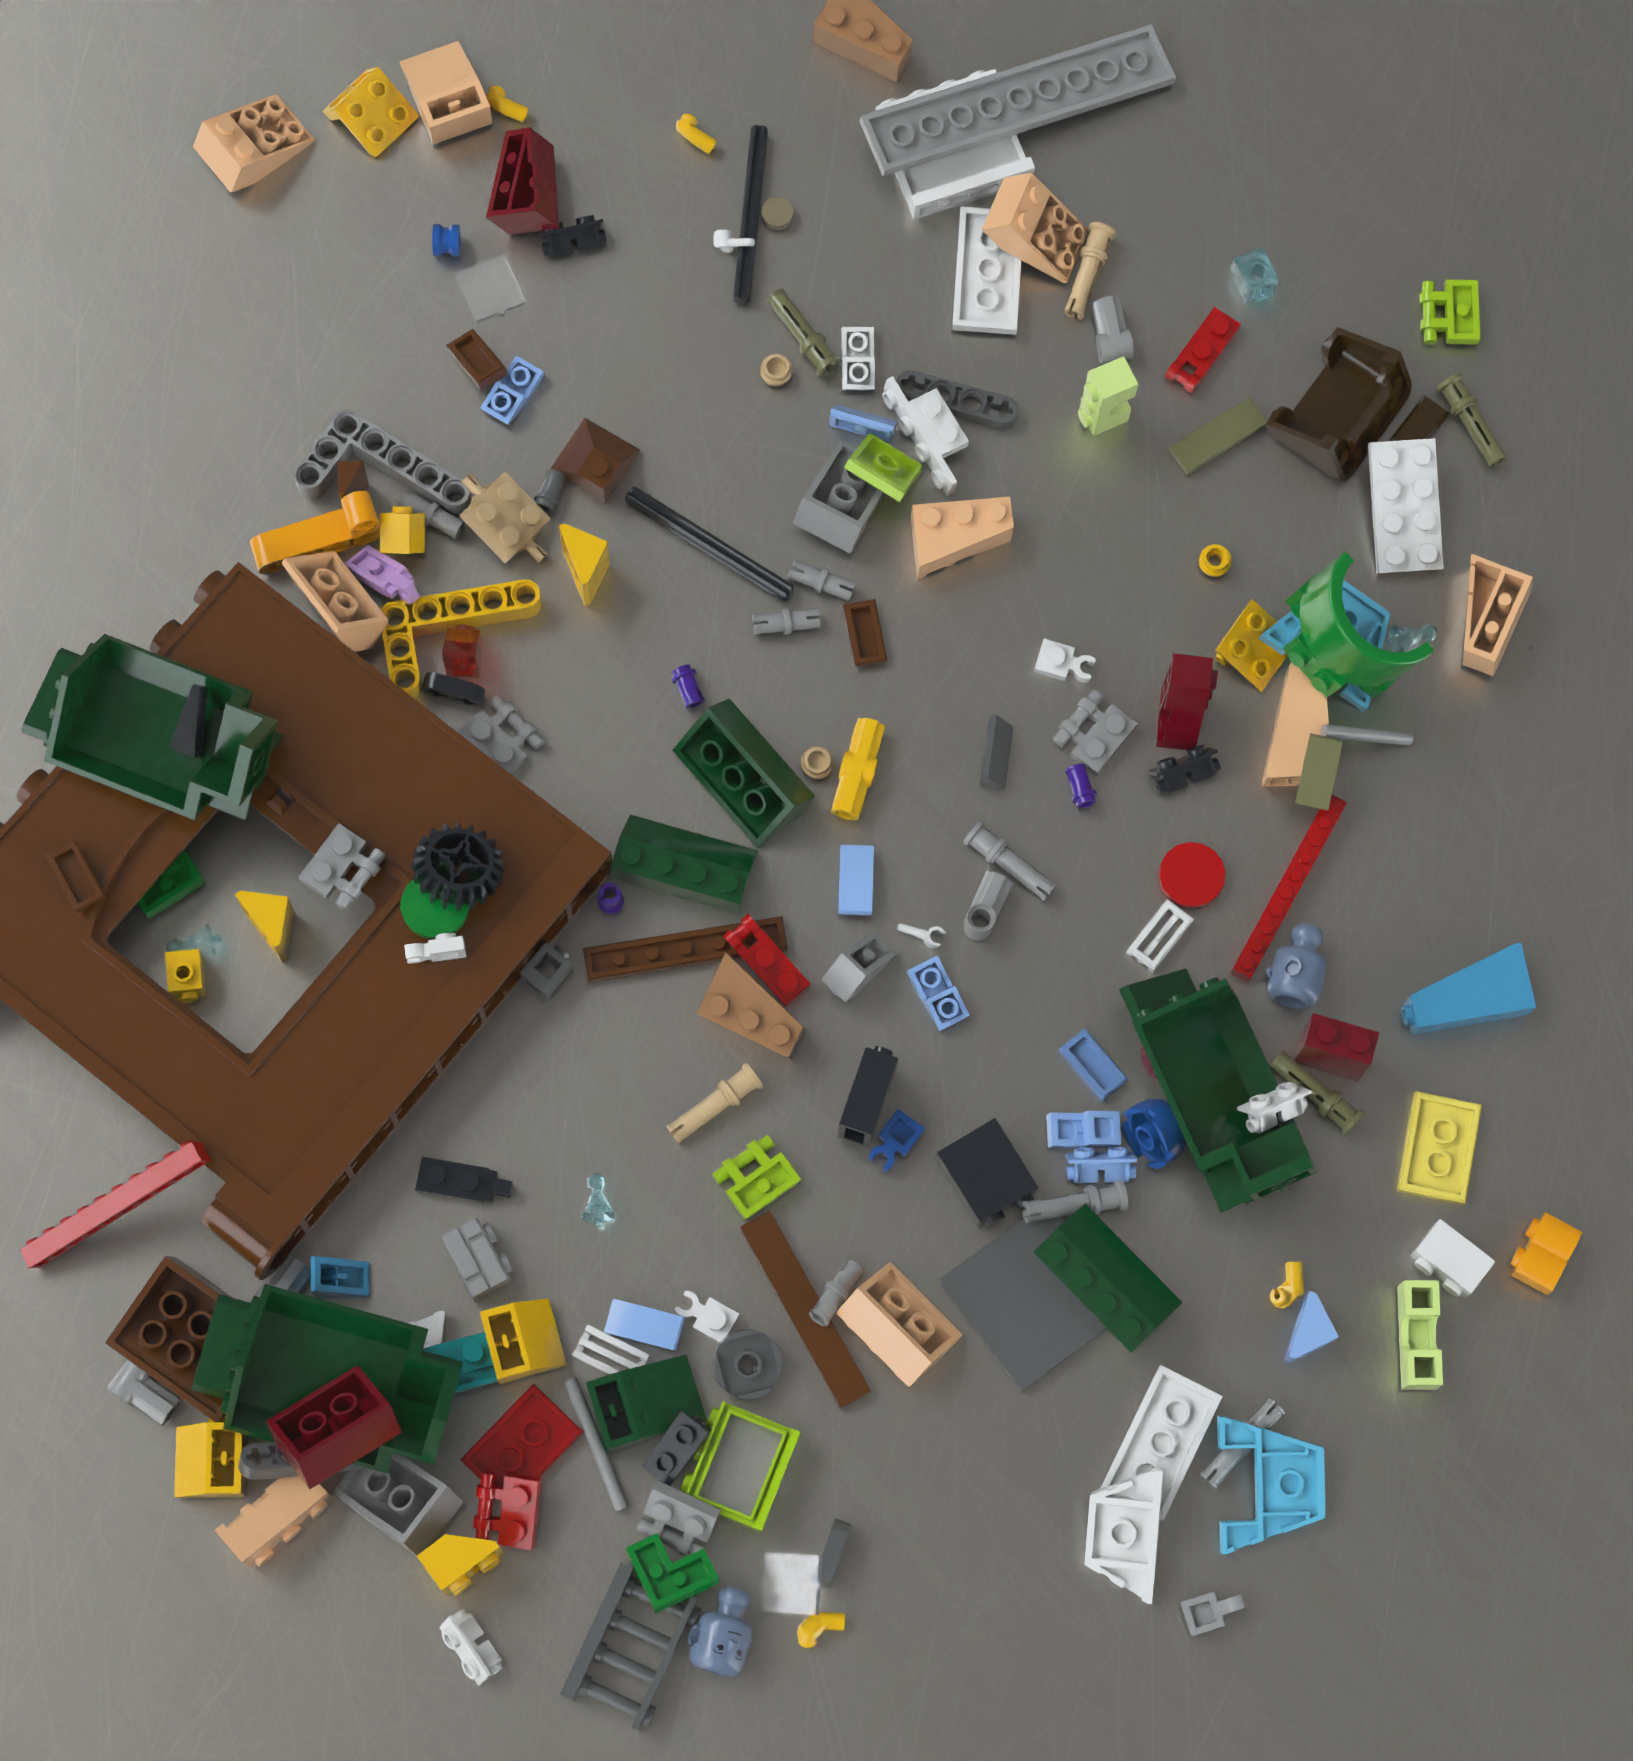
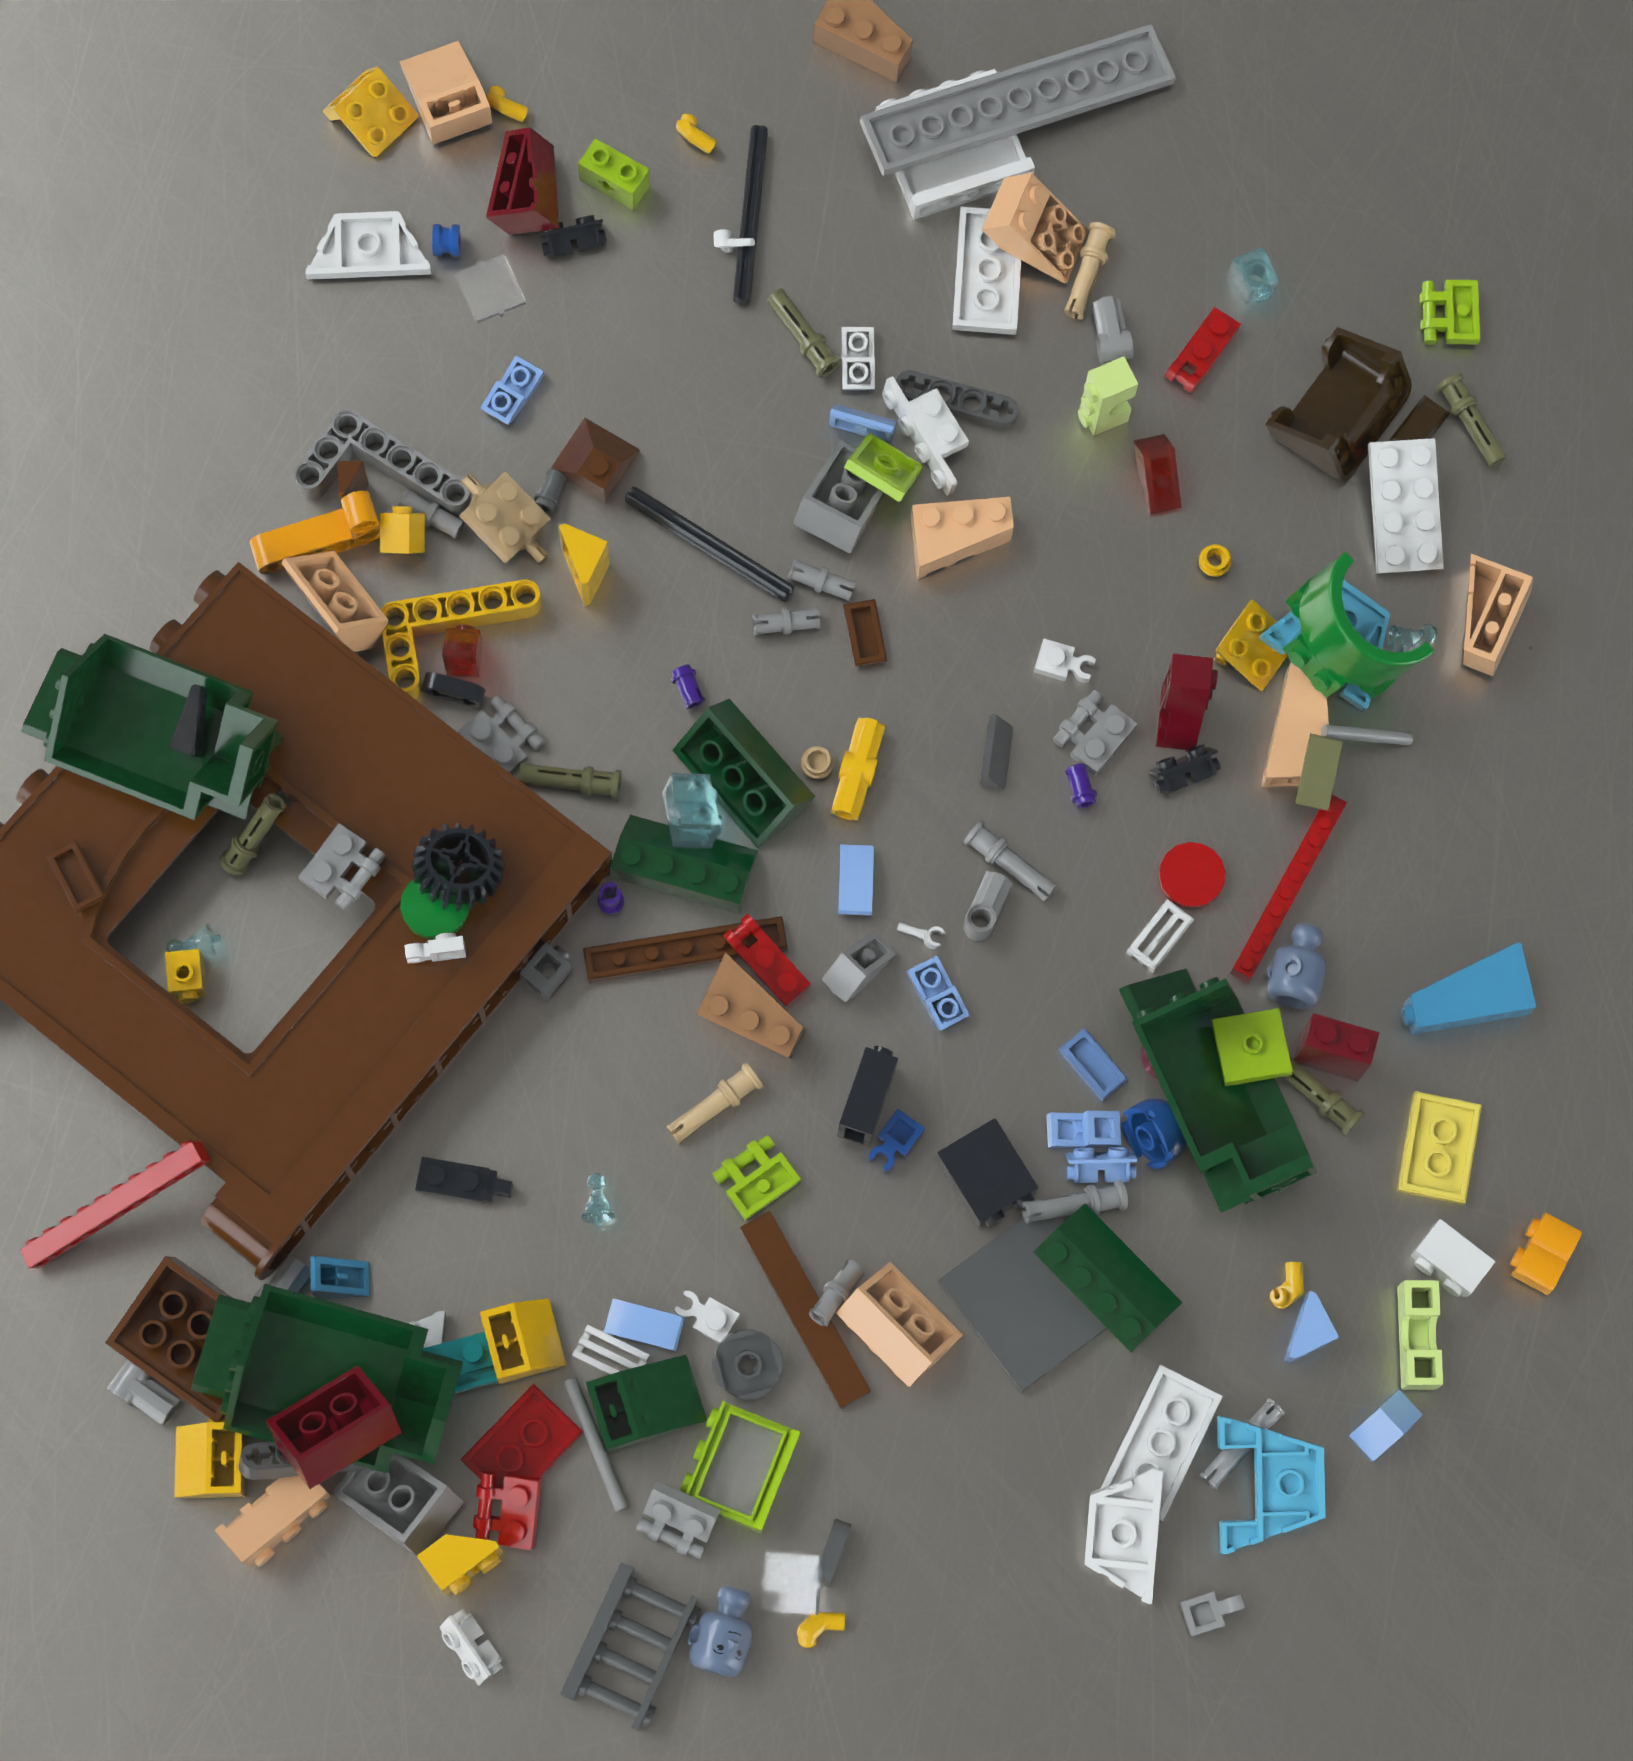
(174, 884): green wing -> none
(247, 843): none -> olive pin
(251, 141): light nougat slope -> none
(272, 918): yellow slope -> none
(367, 247): none -> white wing
(383, 574): lavender hinge -> none
(477, 359): reddish brown tile -> none
(477, 1259): light grey brick -> none
(585, 780): none -> olive pin
(614, 174): none -> lime brick
(667, 1581): green plate -> none
(676, 1447): black hinge -> none
(692, 810): none -> clear light blue brick
(776, 370): tan plate -> none
(777, 213): dark tan tile -> none
(1158, 473): none -> clear red slope
(1218, 436): olive tile -> none
(1252, 1047): none -> lime plate
(1262, 1109): white hinge -> none
(1385, 1425): none -> light blue slope

